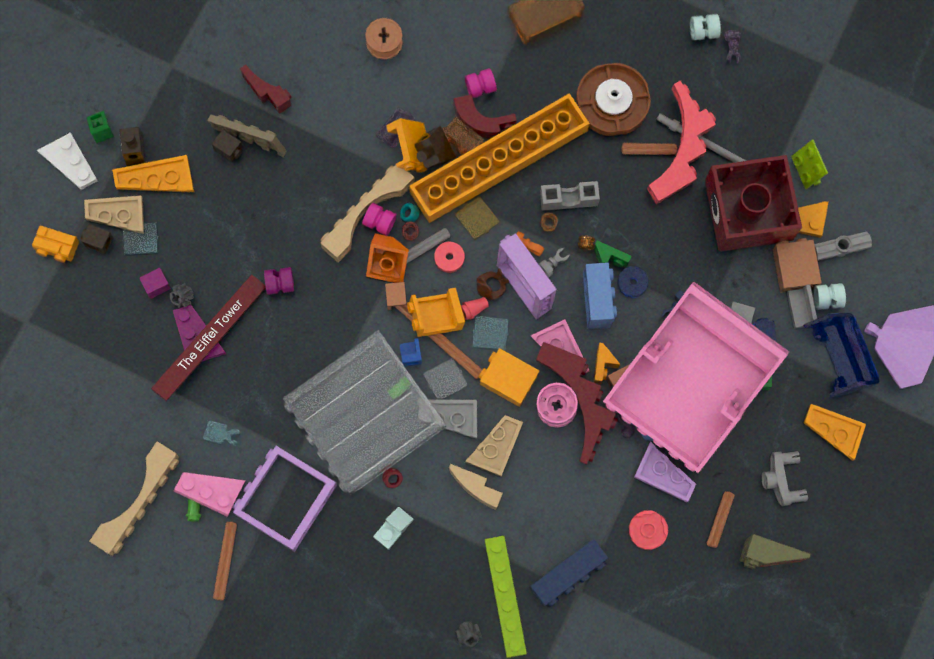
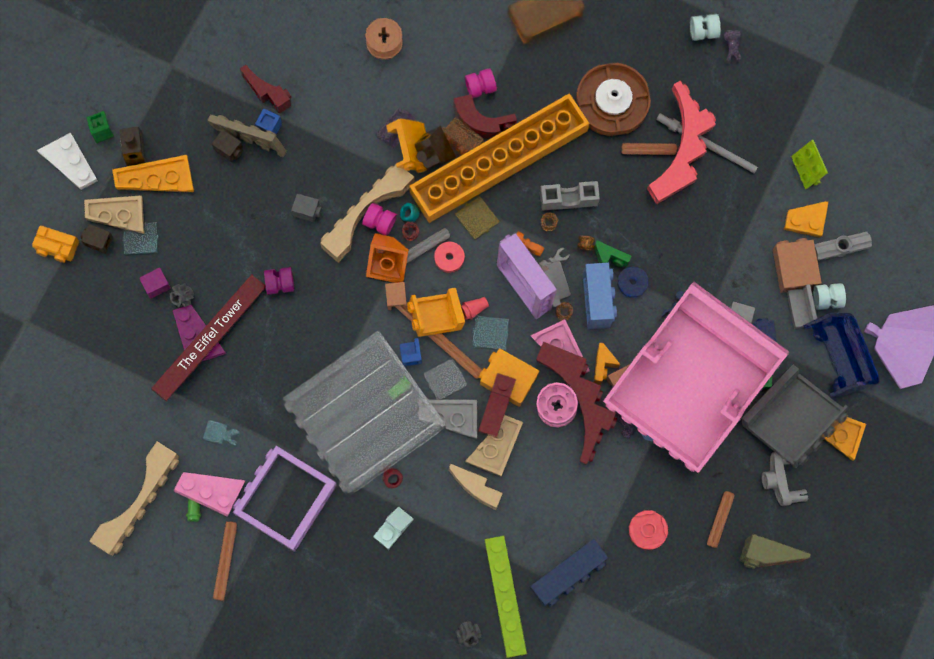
(268, 121): none -> blue panel
(306, 208): none -> dark grey brick
(486, 291): reddish brown piece -> none
(497, 405): none -> dark red slope
(556, 275): none -> light grey panel
(570, 311): none -> clear orange bush
(664, 475): lavender wing -> none
(753, 203): dark red brick -> none
(794, 417): none -> dark grey panel

